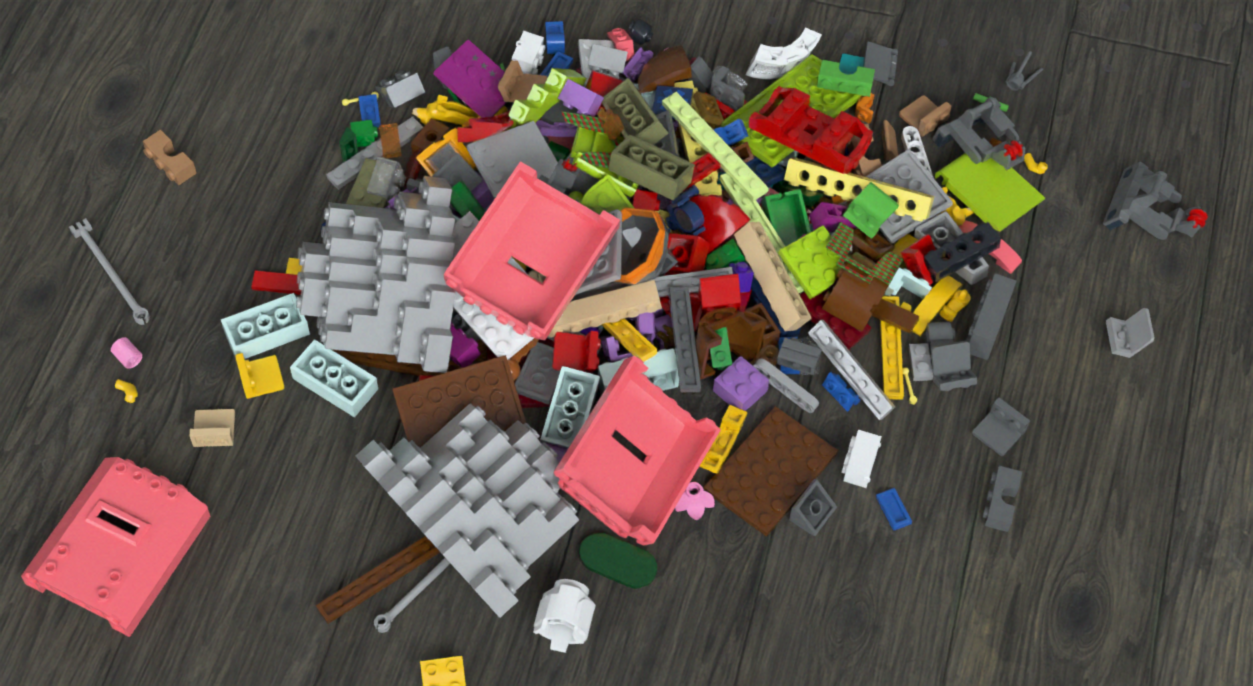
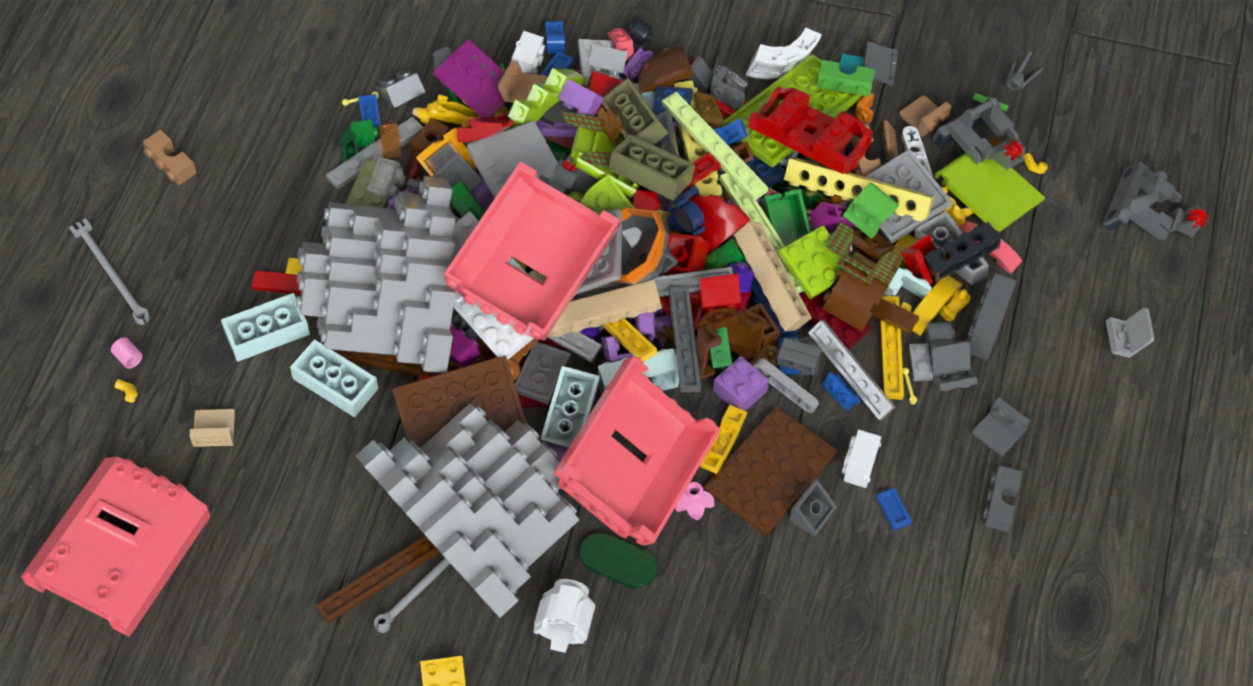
(260, 375): yellow bracket -> none
(576, 351): red bracket -> none

